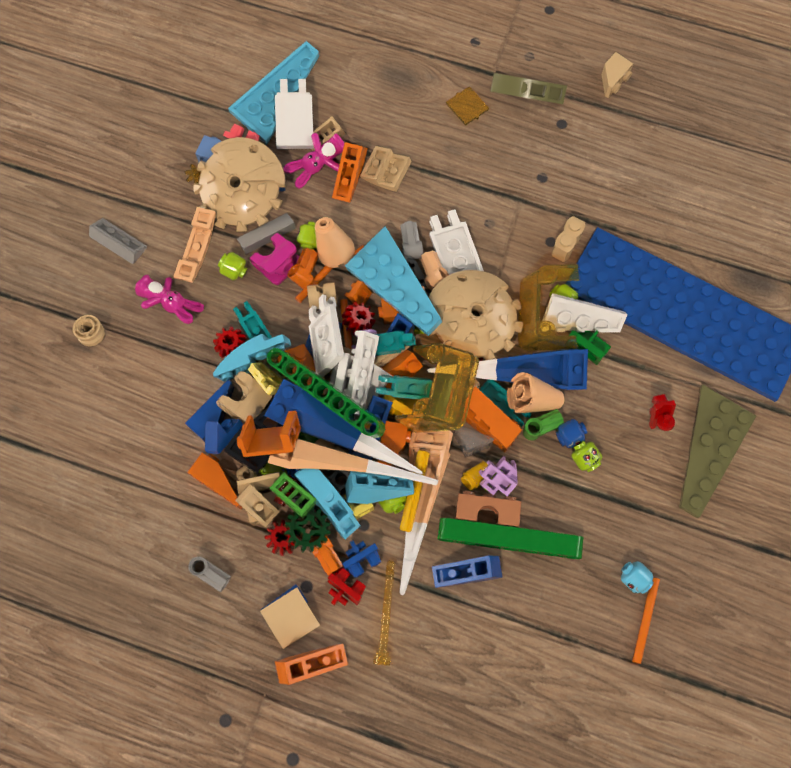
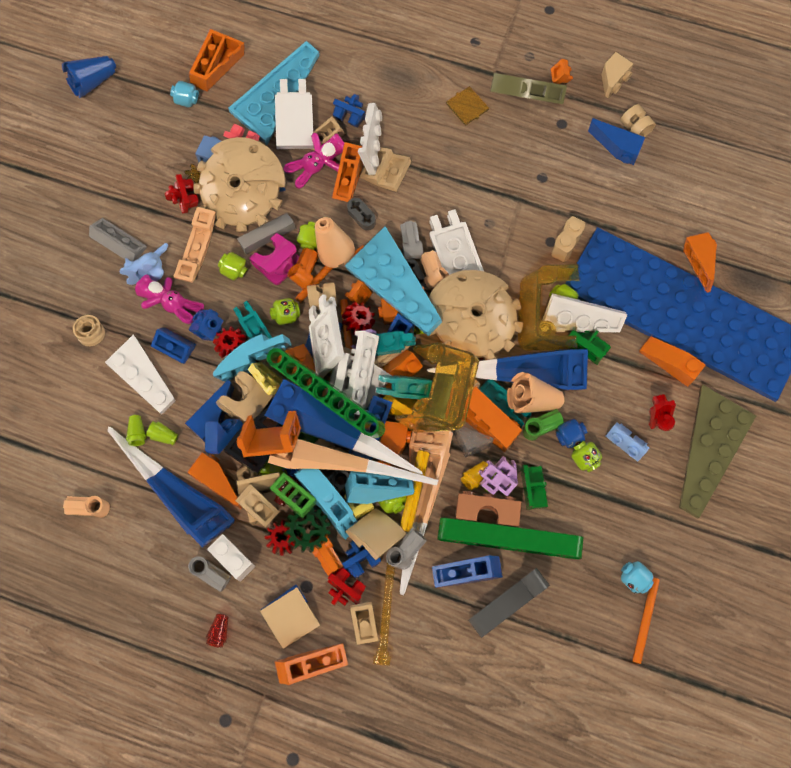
(85, 506): none -> light nougat piece
(88, 73): none -> blue cone
(135, 432): none -> lime cone
(138, 371): none -> white wing
(147, 264): none -> light blue animal
(161, 433): none -> lime cone
(172, 345): none -> blue slope
(180, 195): none -> red hips
(184, 94): none -> medium azure head
(192, 510): none -> blue plate
(206, 324): none -> blue brick
(215, 59): none -> orange wedge
(218, 631): none -> clear red cone
(231, 558): none -> white brick
(285, 311): none -> lime head
(342, 108): none -> blue hips
(364, 211): none -> dark grey beam
(364, 623): none -> tan slope
(370, 141): none -> white wing
(376, 533): none -> tan slope
(407, 549): none -> light grey piece
(509, 602): none -> dark grey beam
(534, 487): none -> green panel
(561, 72): none -> orange tile
(619, 142): none -> blue slope
(621, 437): none -> light blue hinge
(637, 121): none -> tan wheel
(673, 360): none -> orange slope
(702, 255): none -> orange slope

